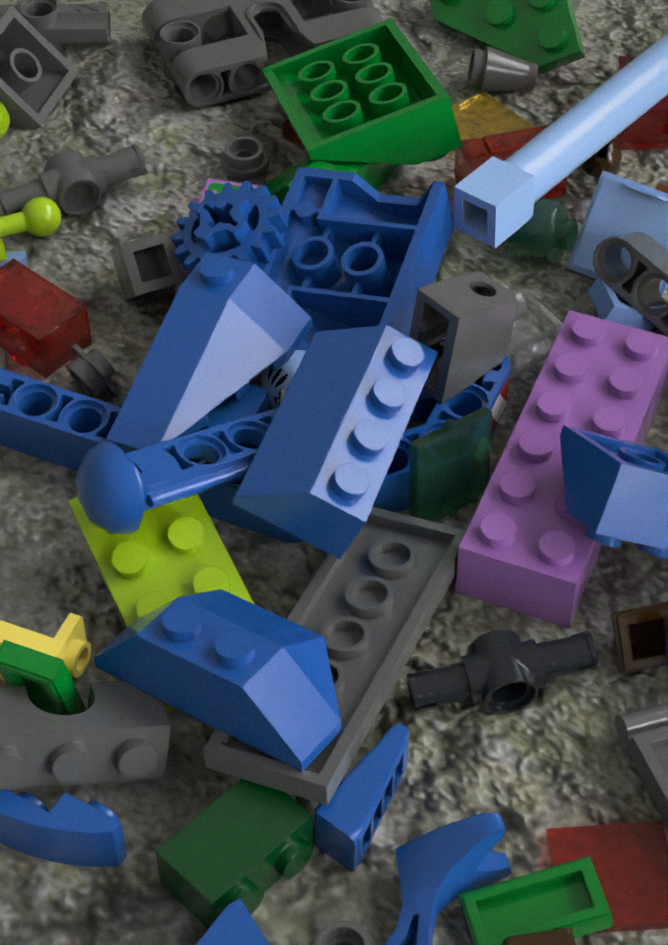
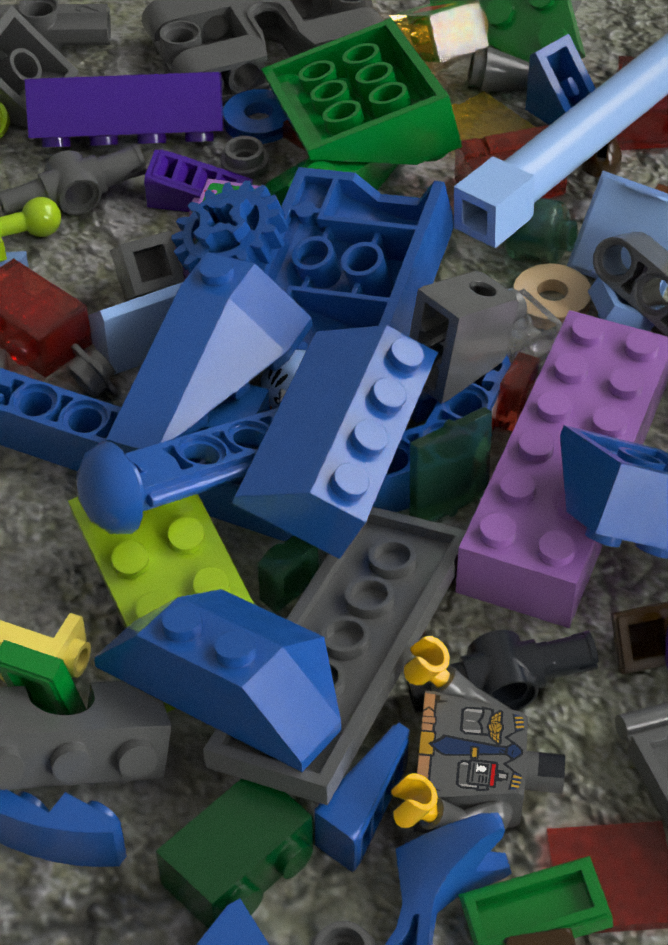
(124, 106): none -> dark purple brick
(128, 329): none -> light blue slope
(176, 180): none -> dark purple slope
(253, 102): none -> blue piece
(286, 572): none -> clear green plate
(444, 29): none -> clear yellow brick
(468, 751): none -> torso
(516, 390): none -> clear red plate
(556, 80): none -> blue slope
(559, 279): none -> tan piece

